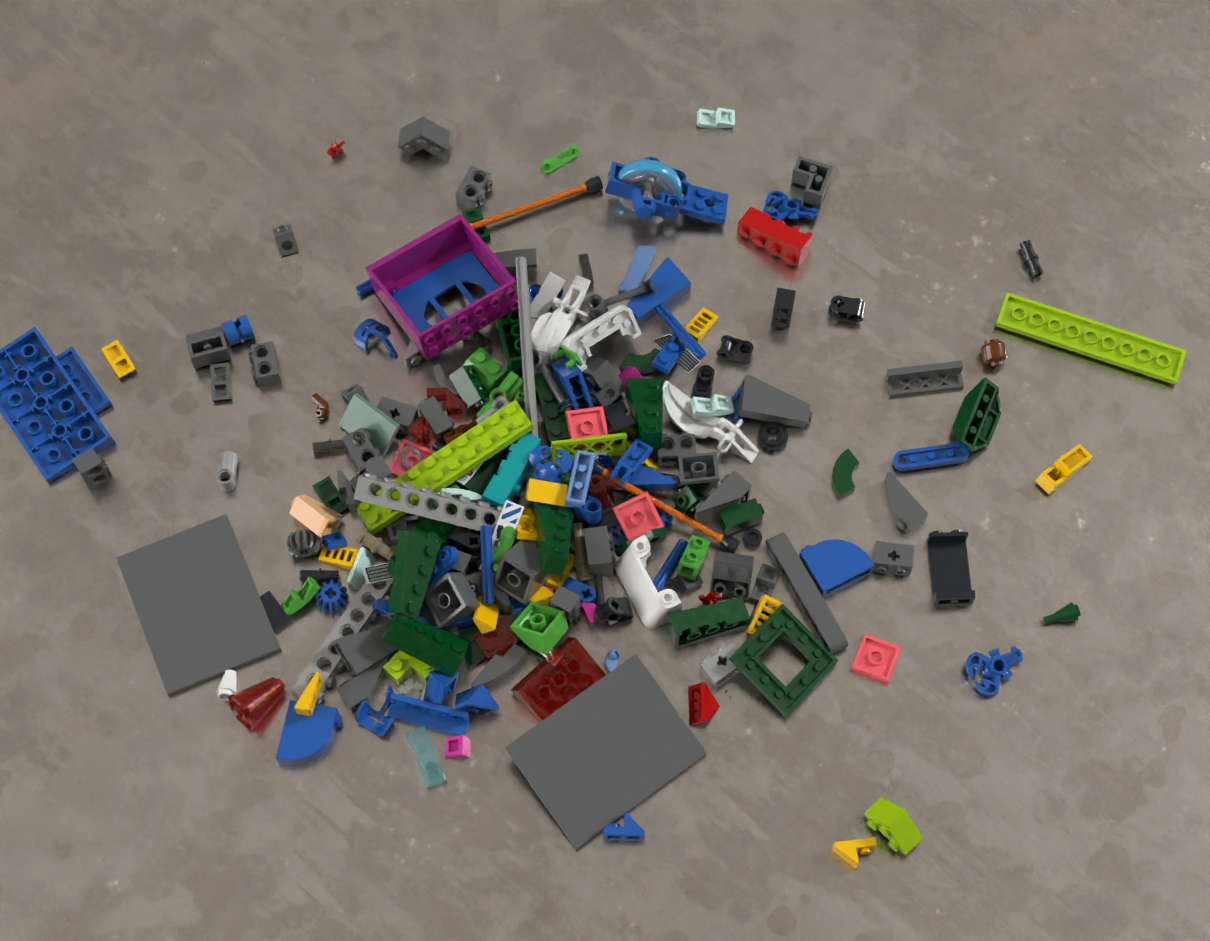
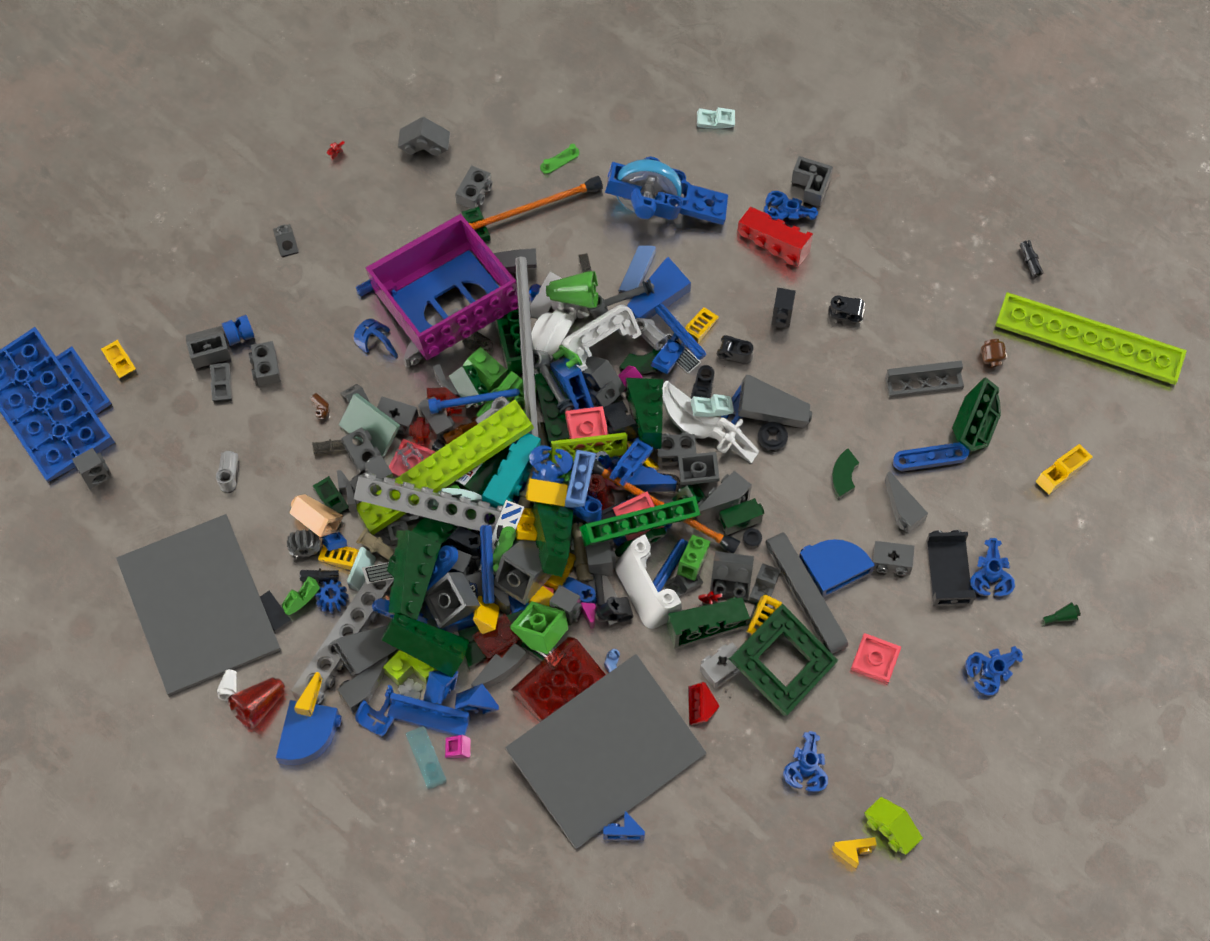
(437, 405): none -> blue piece
(575, 290): none -> bright green cone
(639, 521): none -> green brick
(651, 333): none -> light grey piece
(807, 765): none -> blue animal
(992, 571): none -> blue animal

